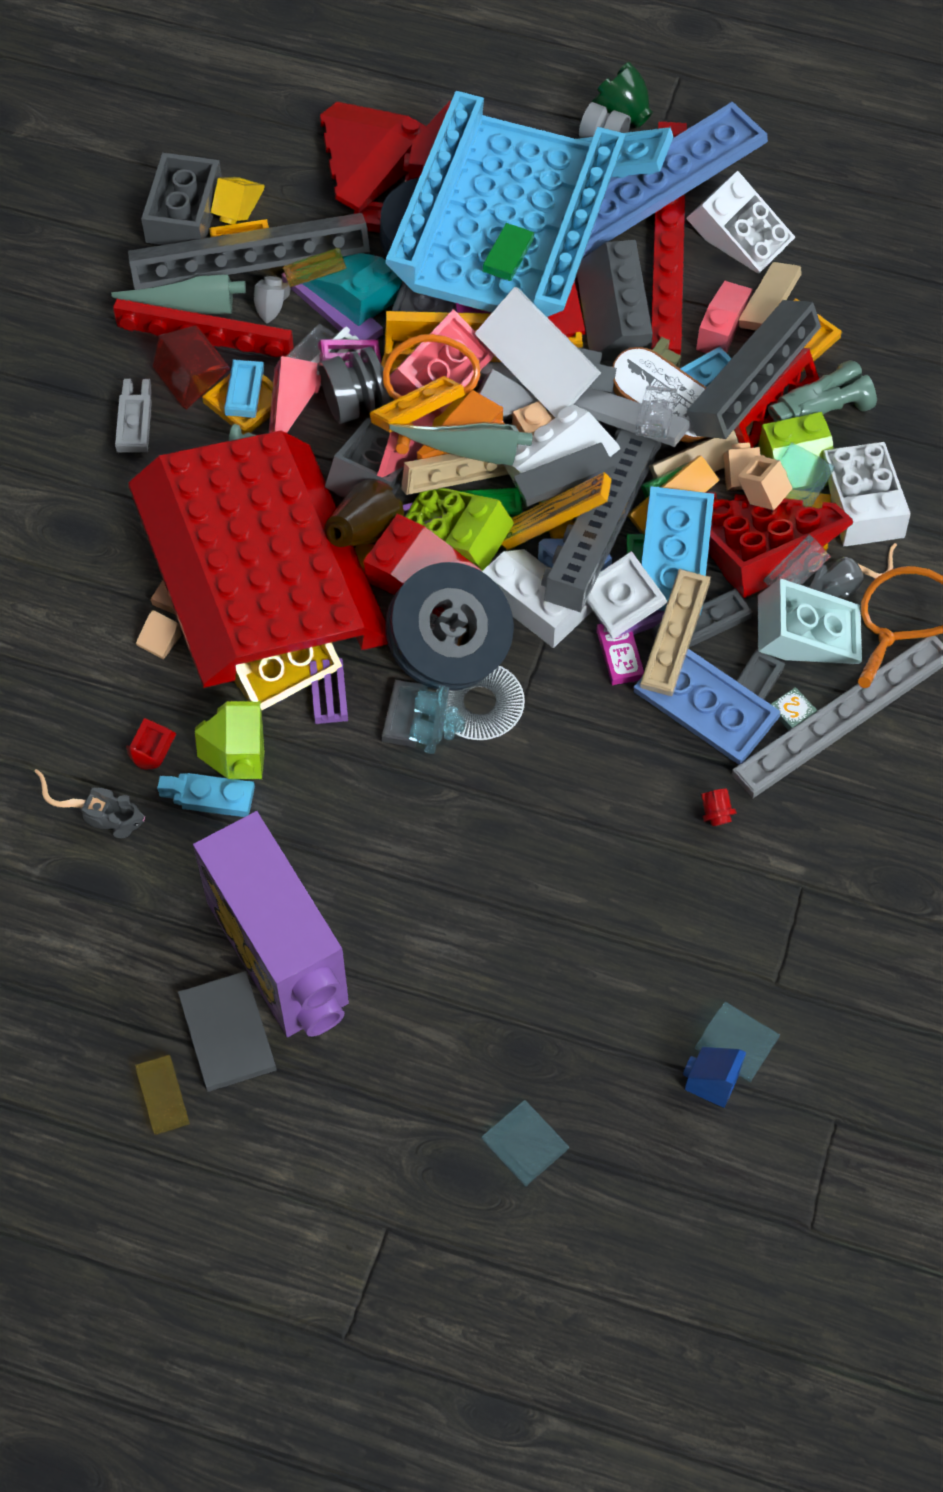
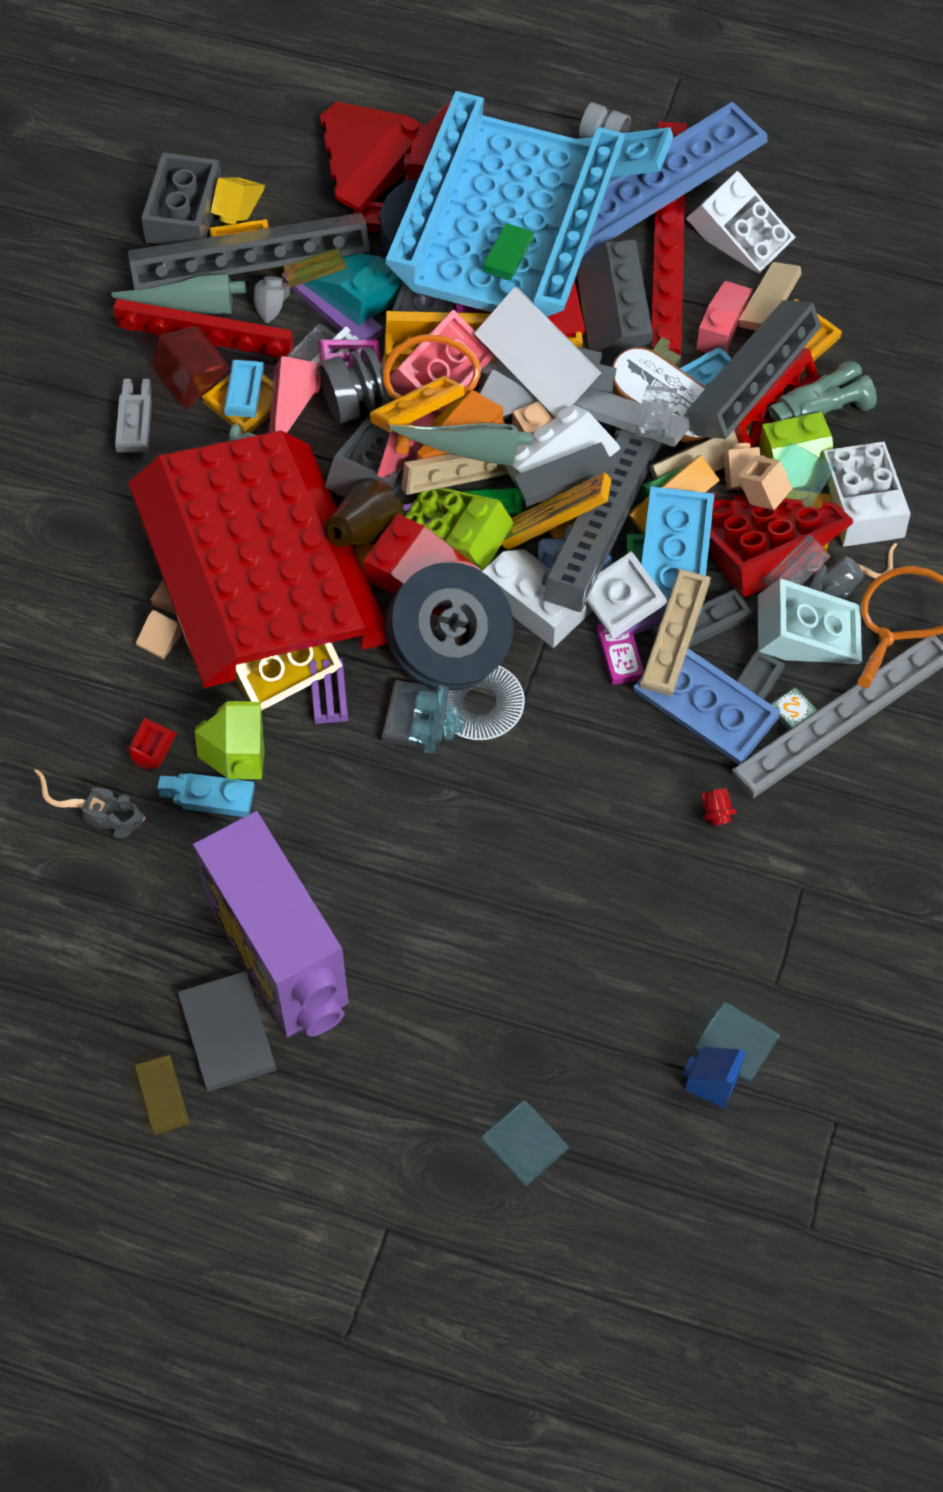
(626, 94): dark green piece -> none

